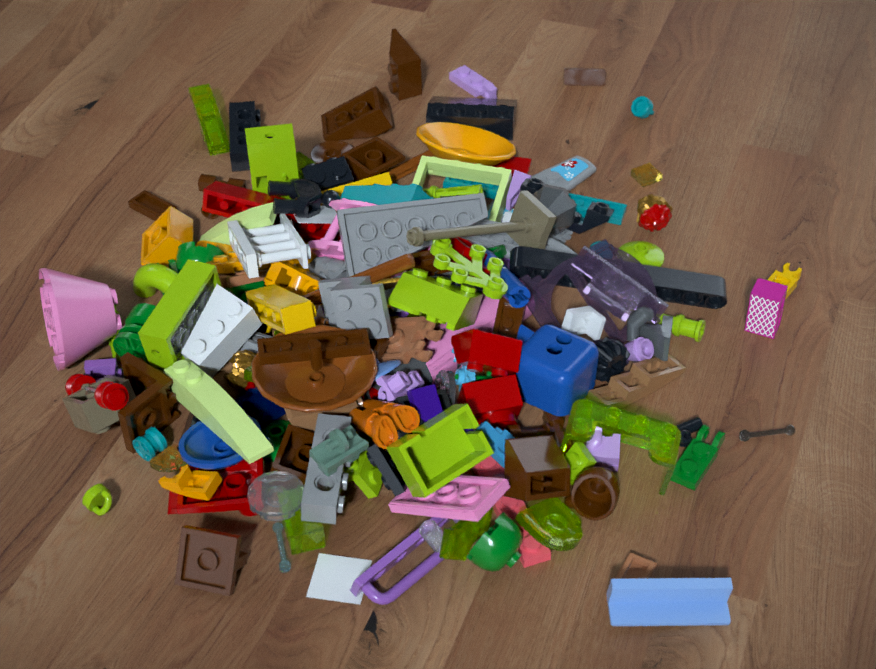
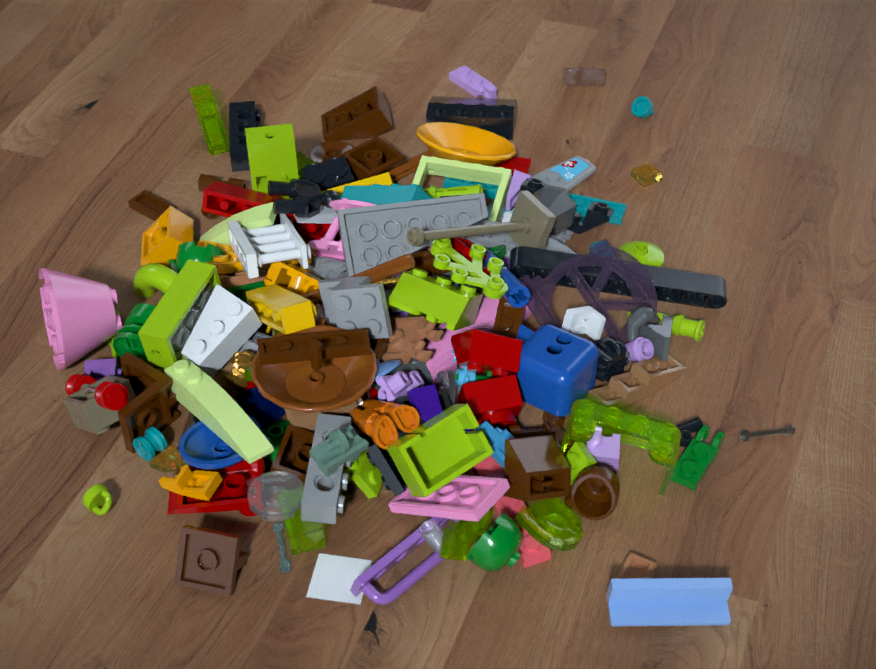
(403, 68): reddish brown slope -> none
(614, 288): clear purple bracket -> none
(653, 212): red piece -> none
(765, 308): dark pink panel -> none
(786, 278): yellow plate -> none

